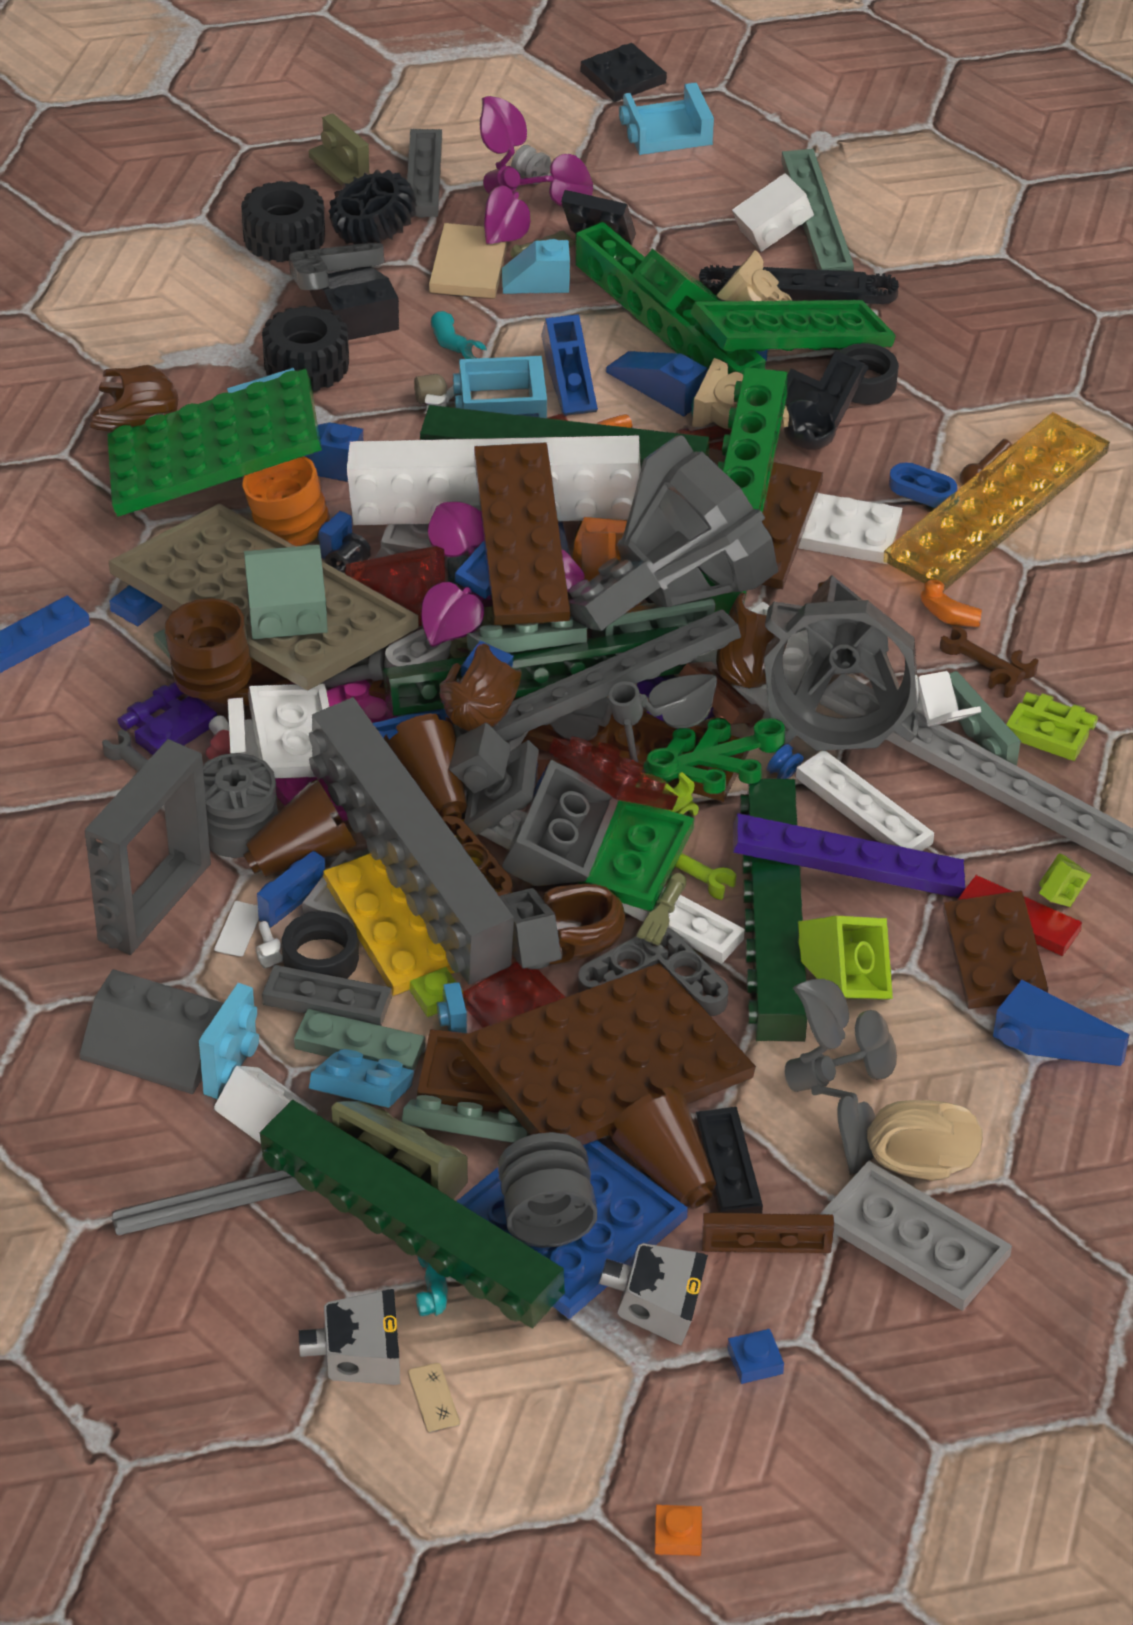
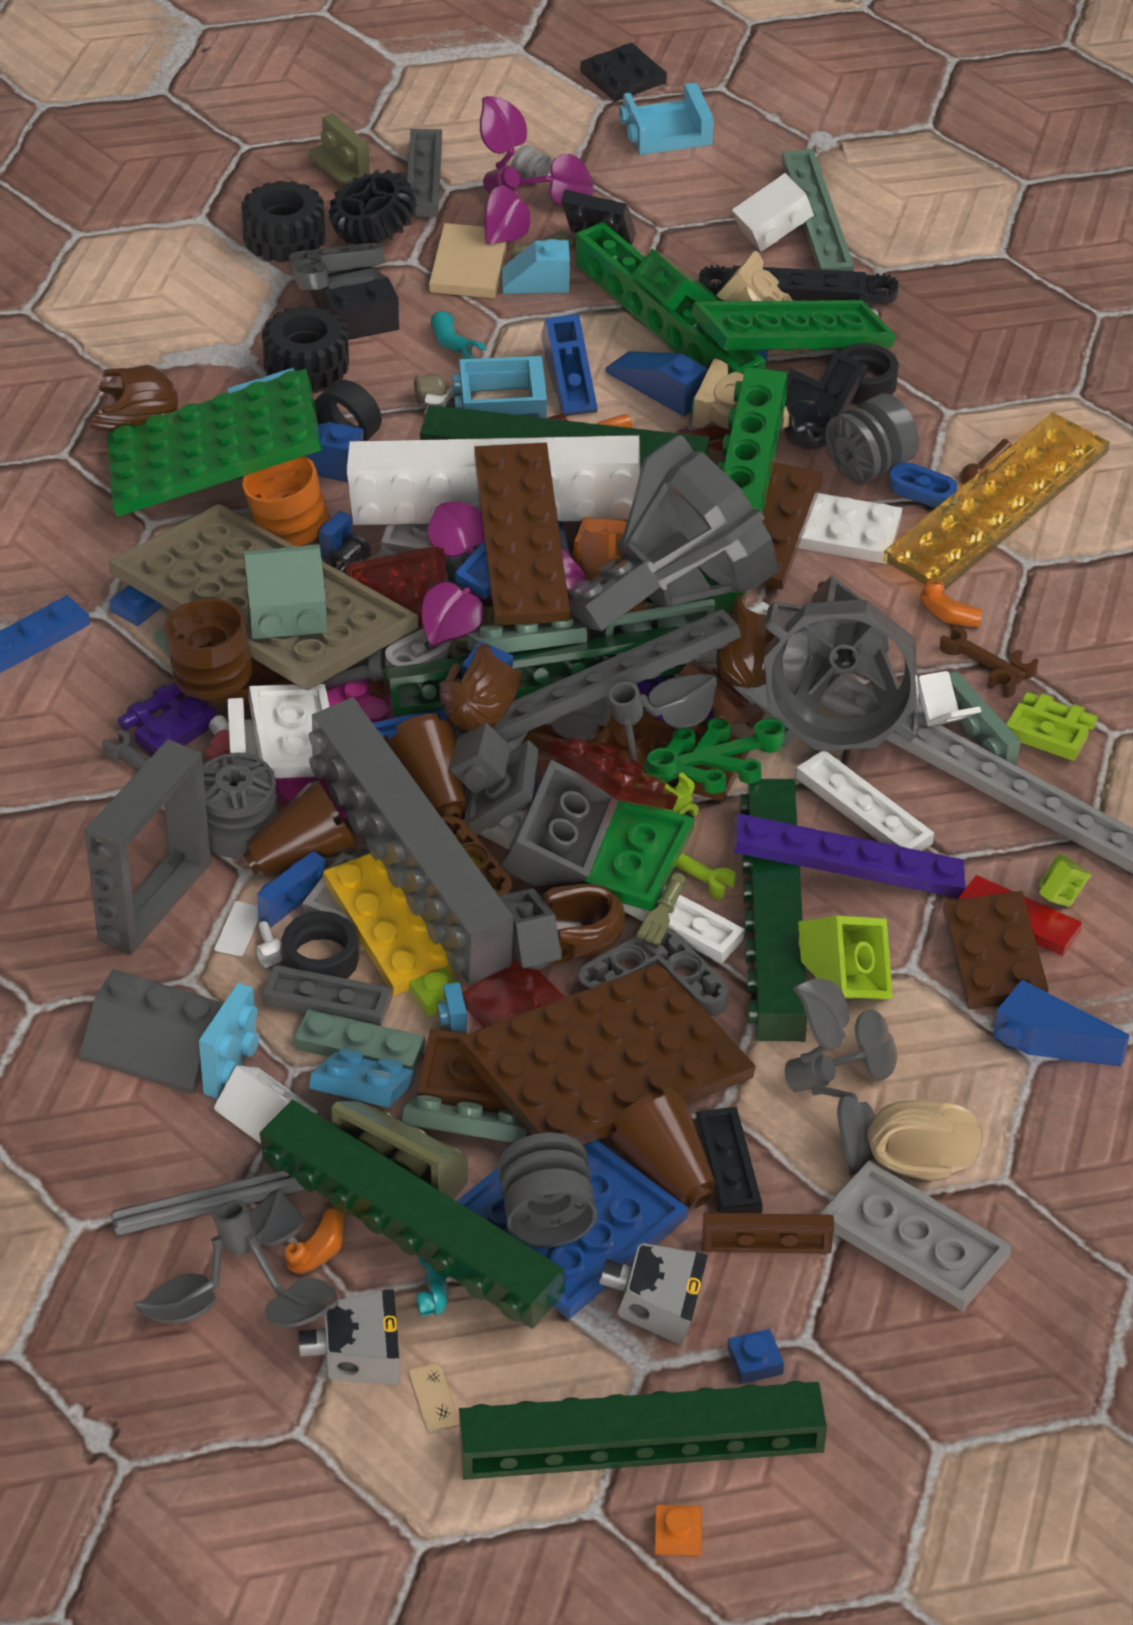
(240, 1232): none -> dark grey plant
(320, 1247): none -> orange arm
(357, 402): none -> black tyre
(641, 1430): none -> dark green brick
(784, 762): blue bush -> none
(872, 438): none -> dark grey wheel

